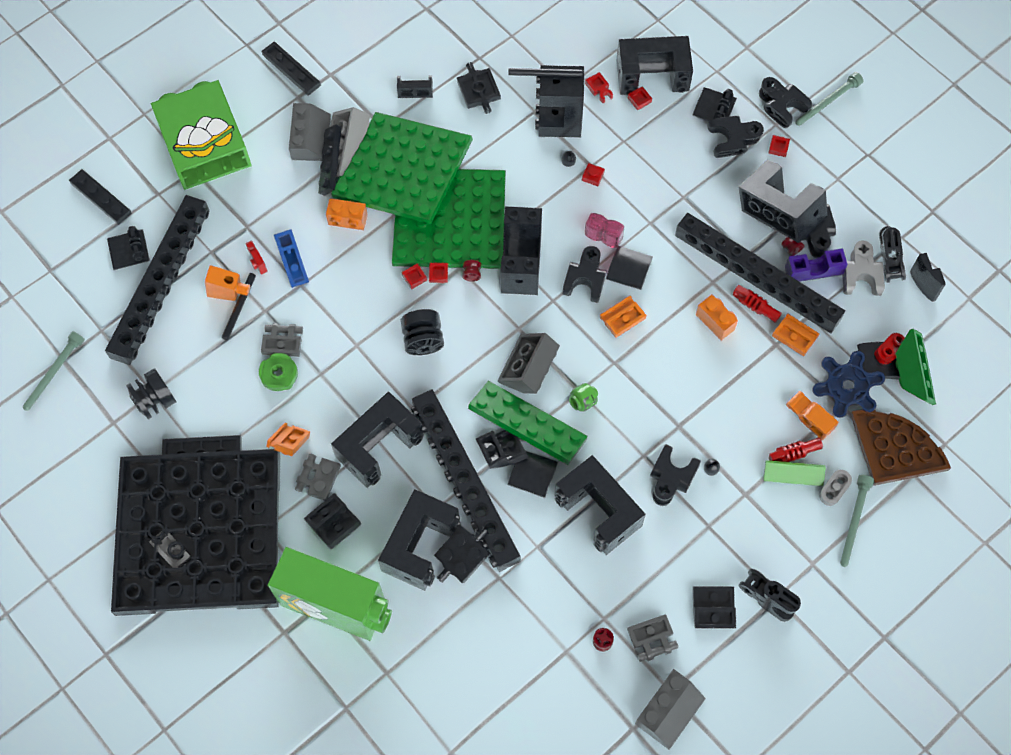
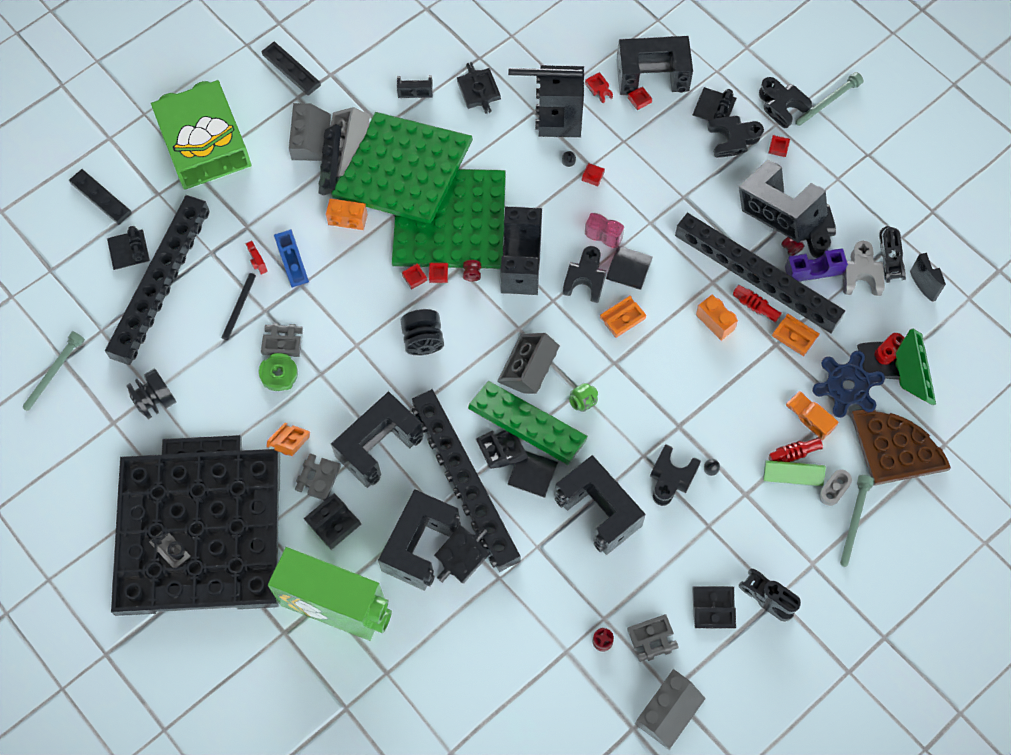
(224, 284): orange torso -> none

